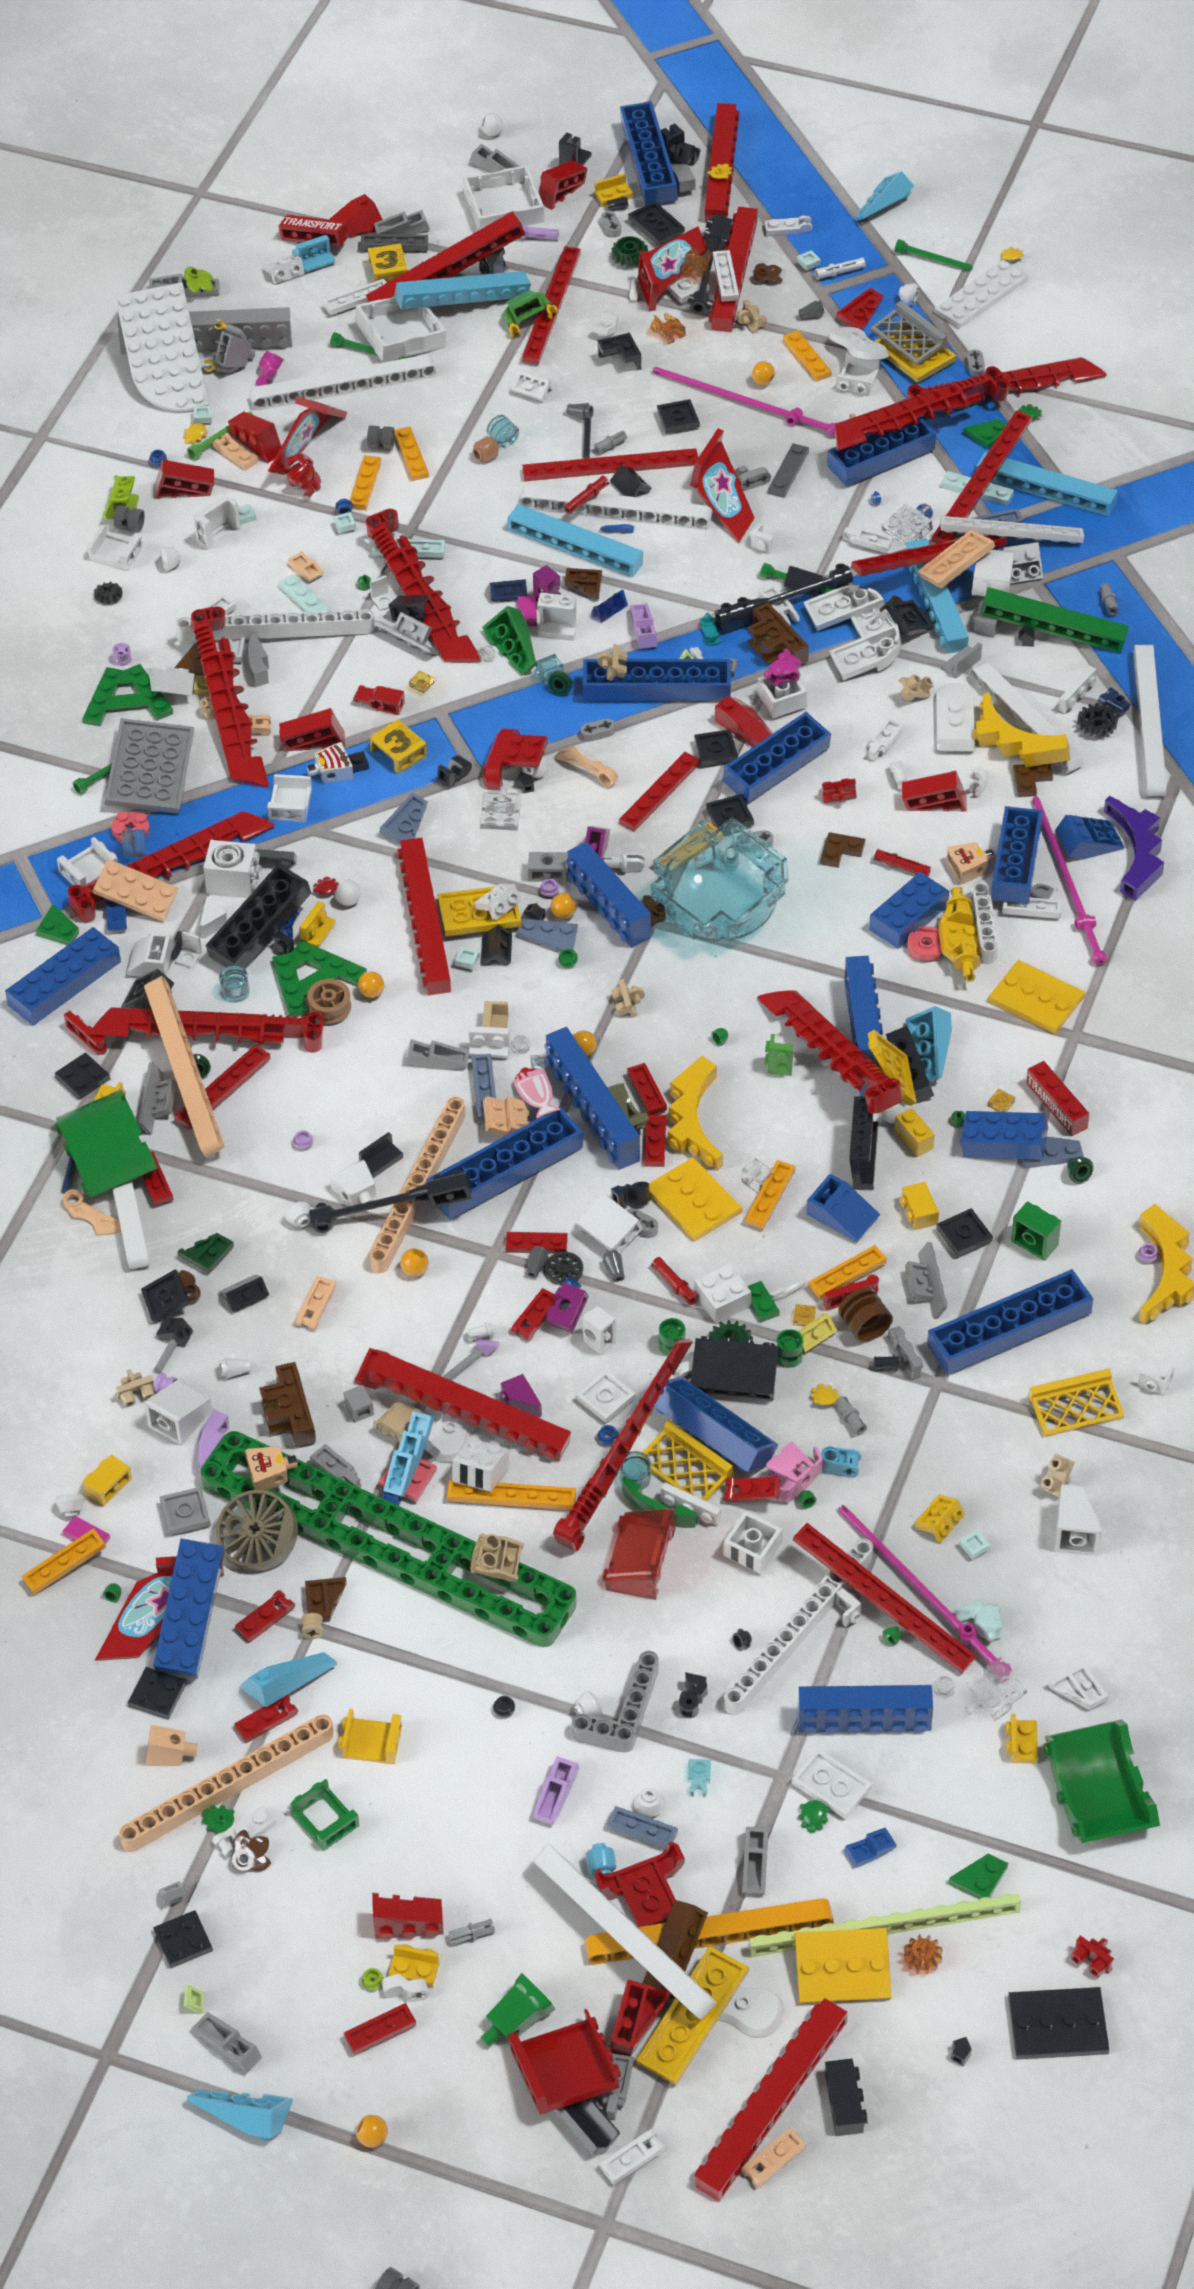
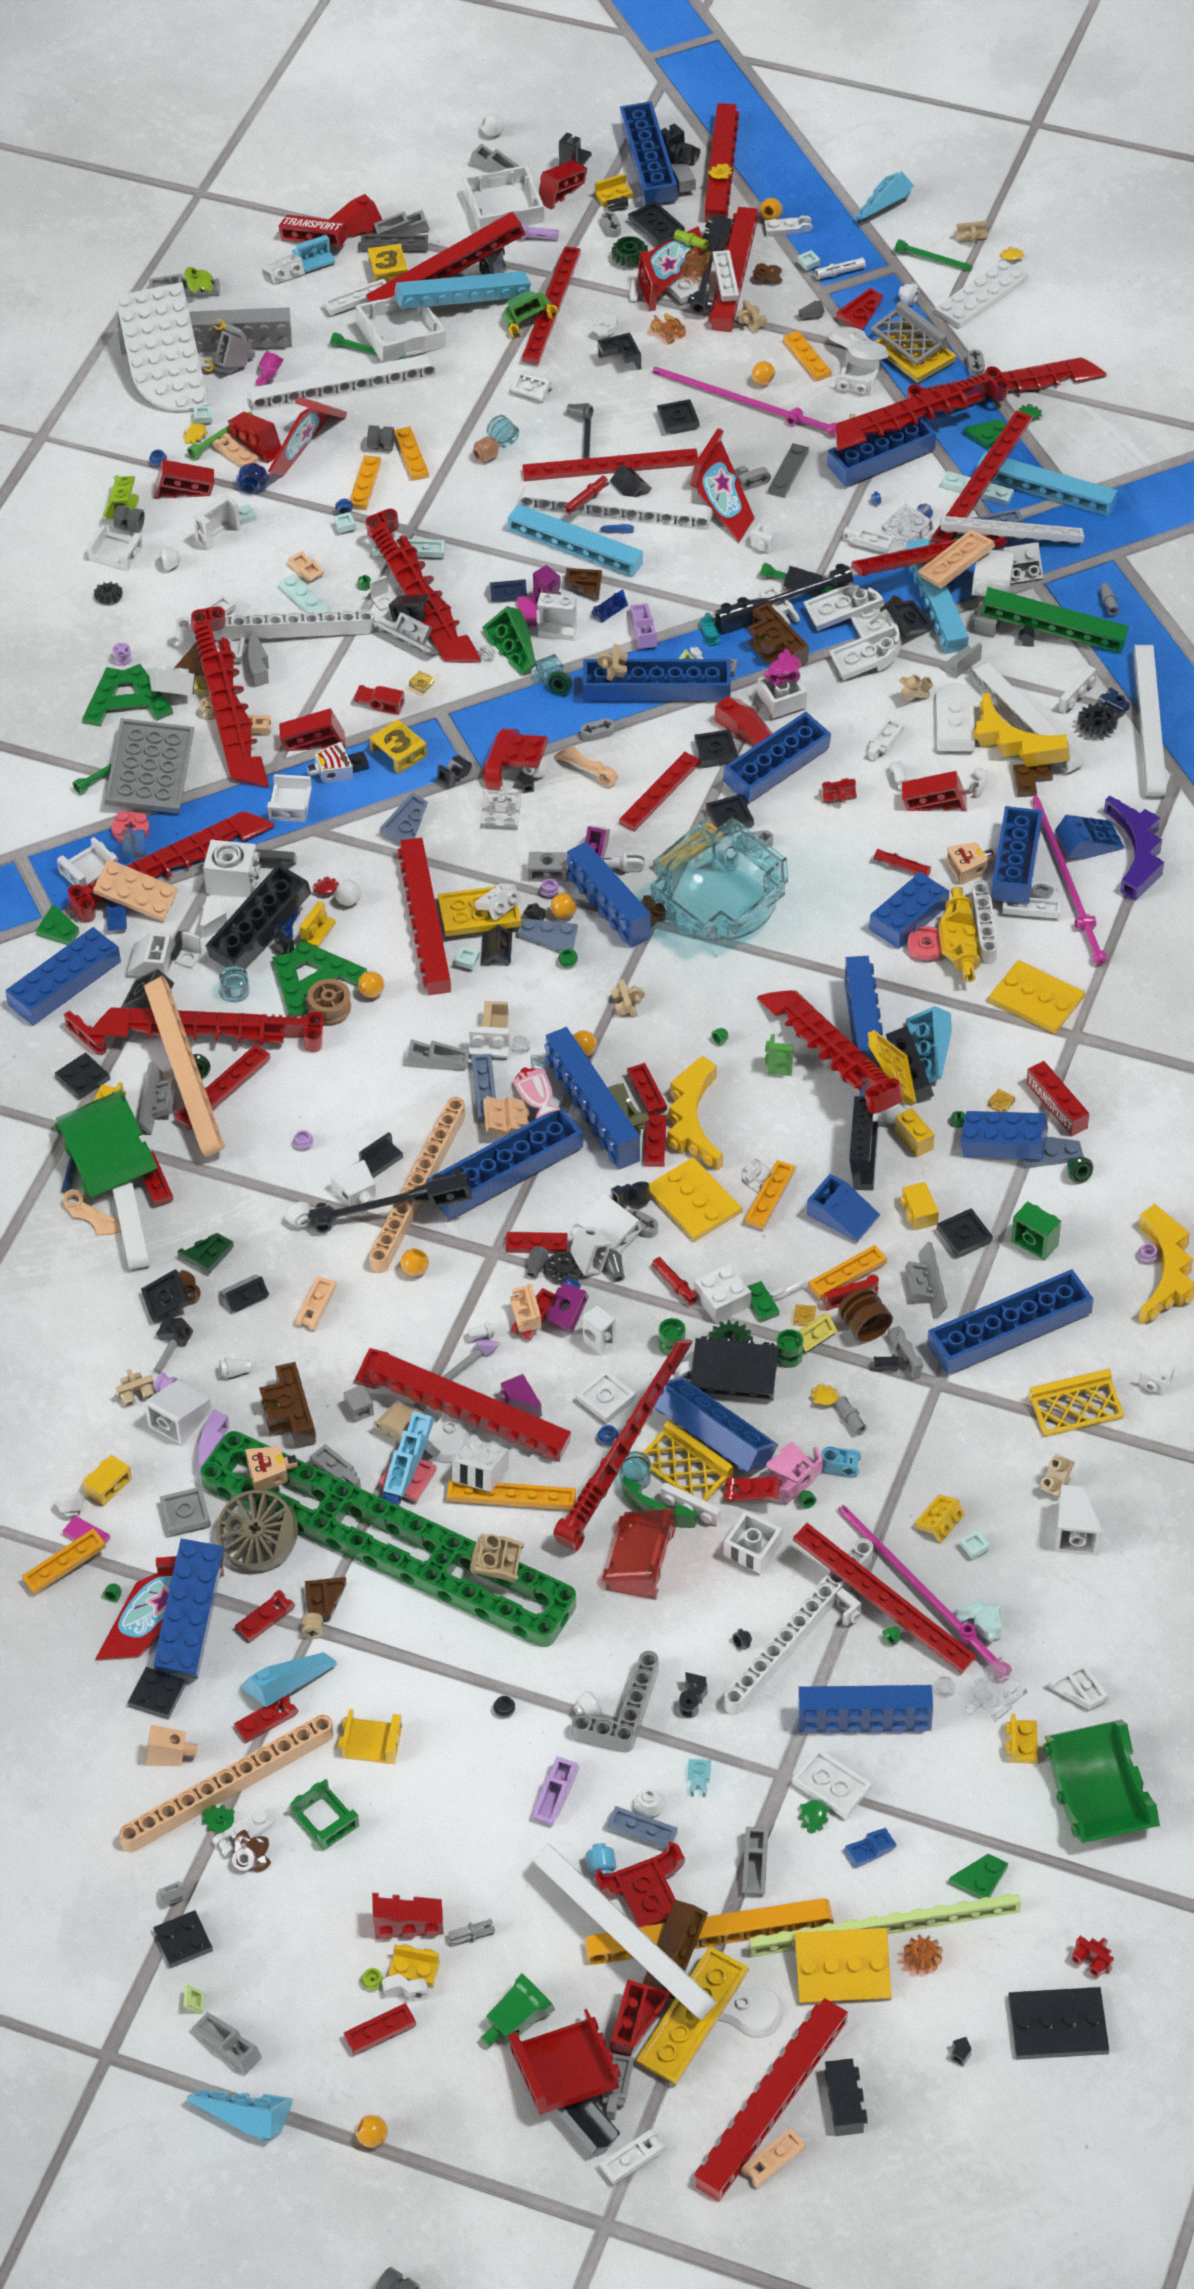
(250, 476): none -> clear blue plant
(302, 474): red helmet -> none
(525, 1308): none -> light nougat hinge
(589, 1249): none -> white torso
(610, 442): light grey axle -> none
(690, 239): none -> lime pin
(771, 209): none -> light orange piece
(841, 844): reddish brown plate -> none
(971, 231): none -> tan hips

